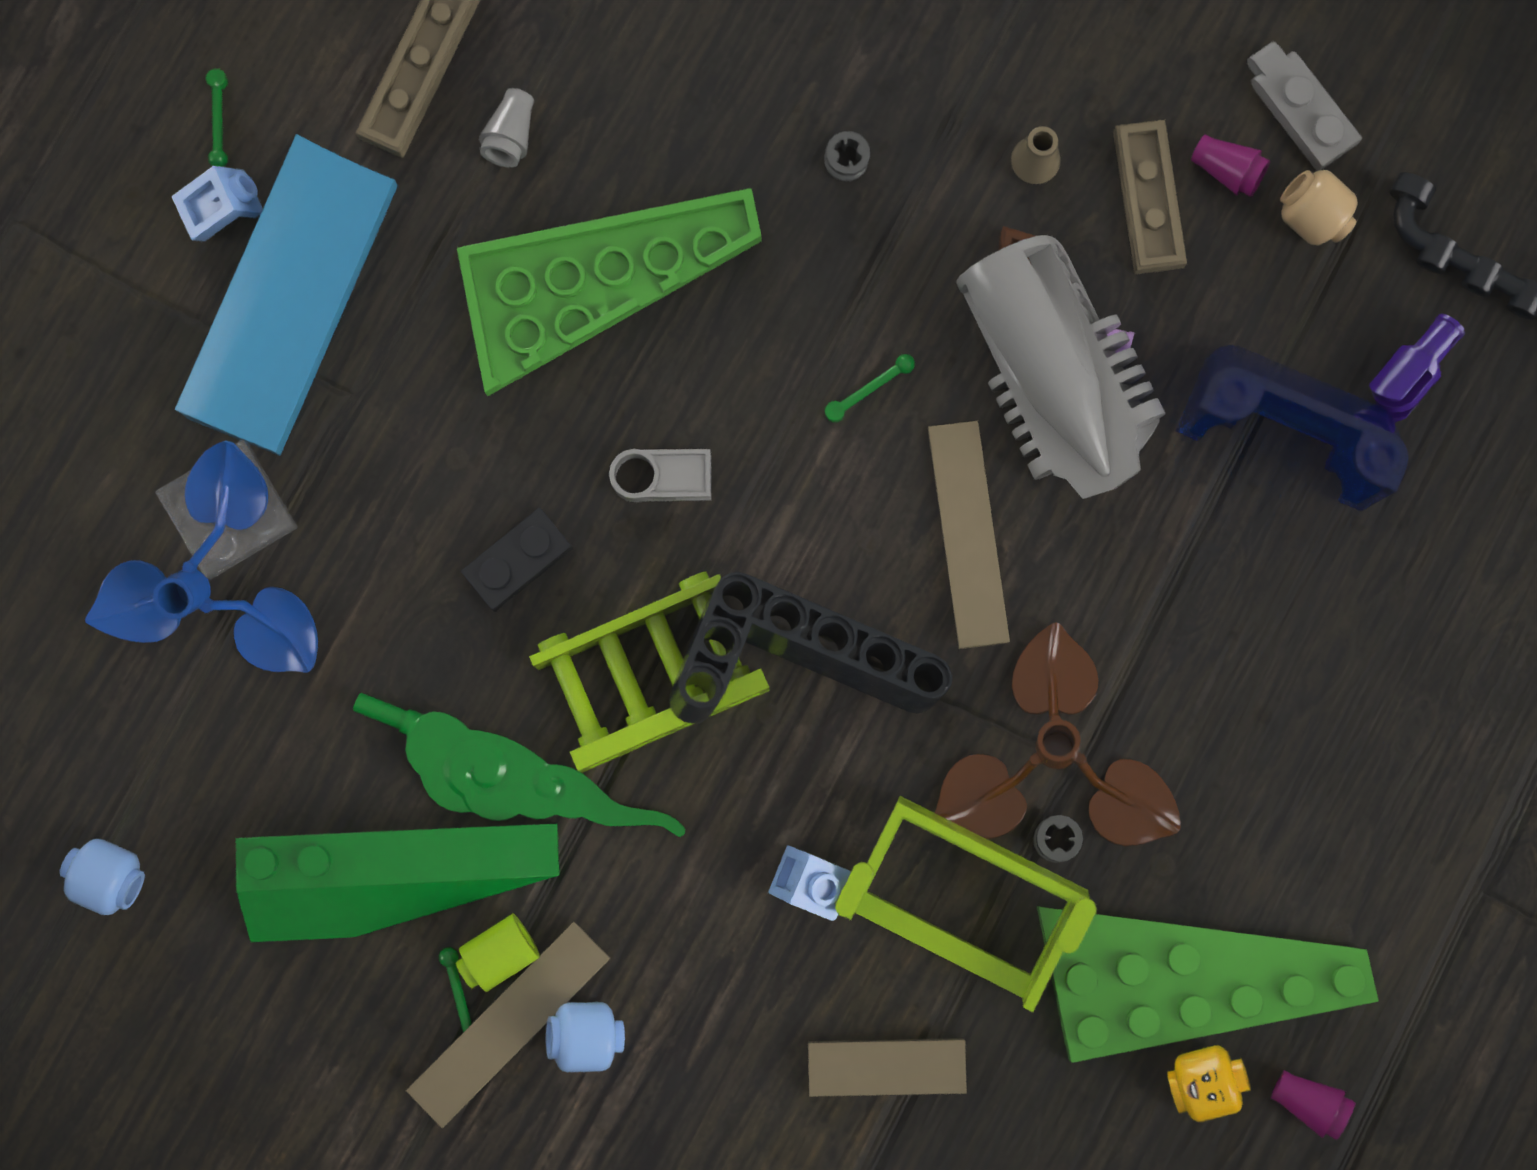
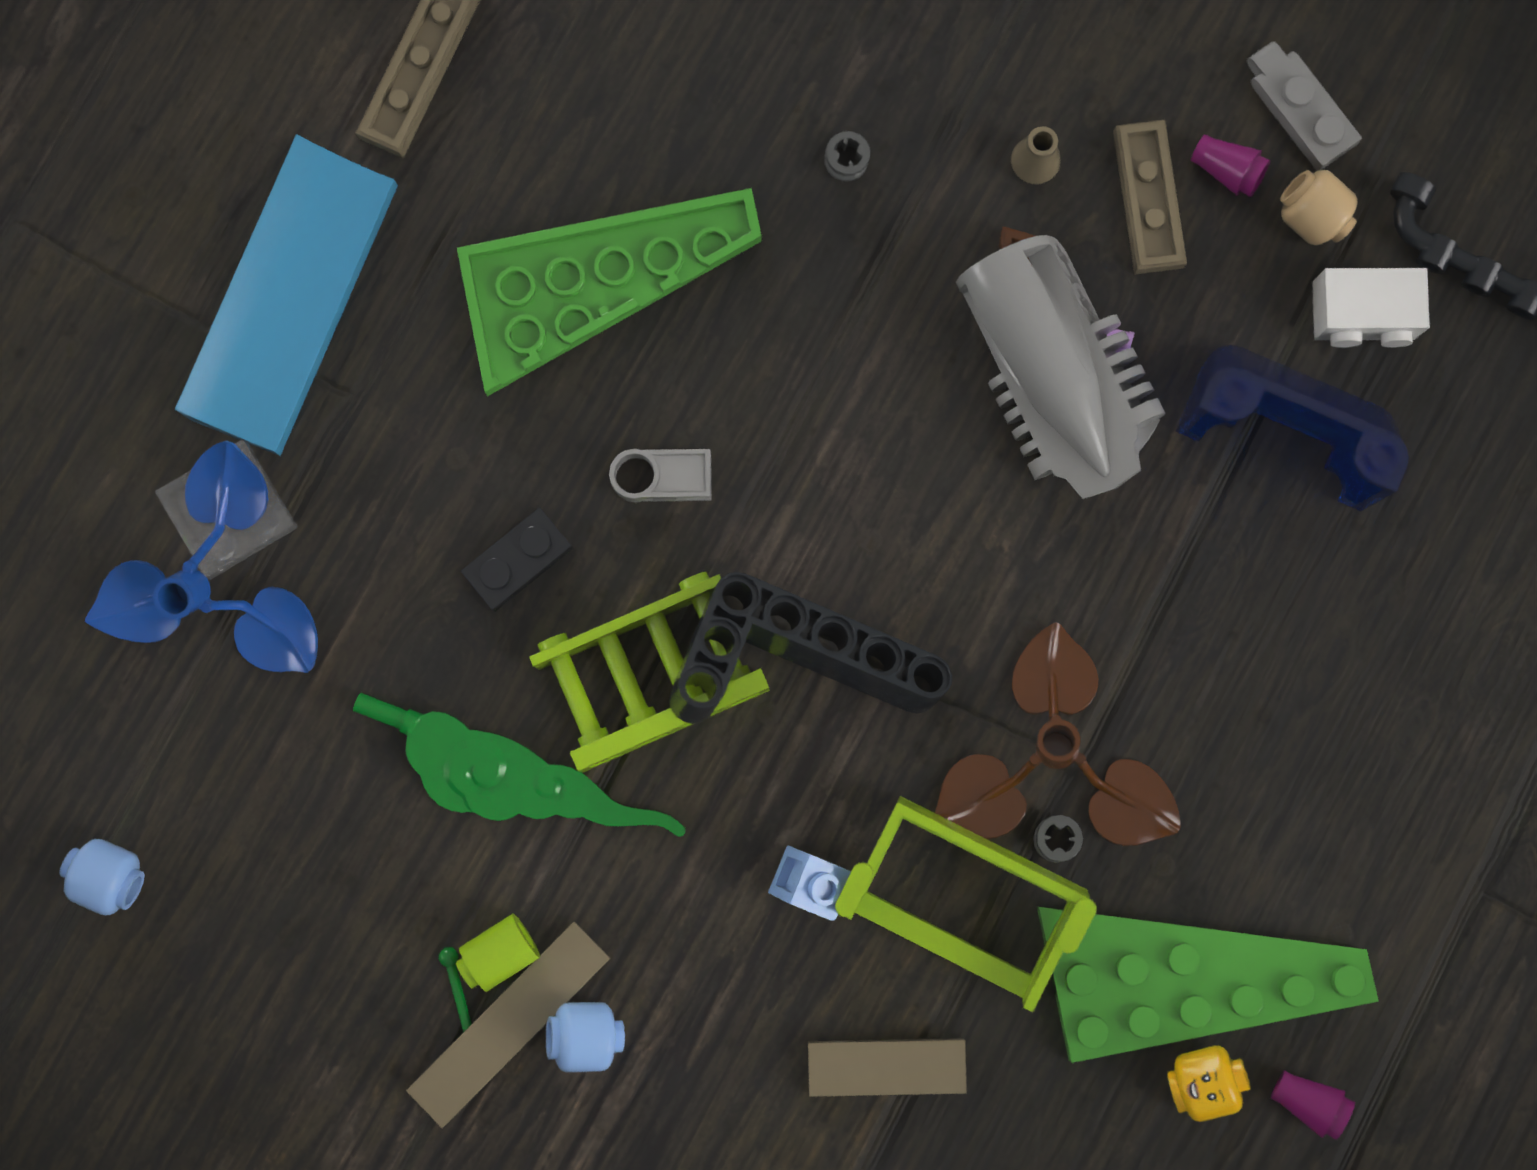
(216, 201): light blue bracket -> none
(217, 81): green hinge -> none
(383, 878): green wedge -> none
(507, 131): light grey cone -> none
(836, 410): green hinge -> none
(968, 535): dark tan piece -> none
(1370, 305): none -> white brick
(1415, 368): dark purple arm -> none

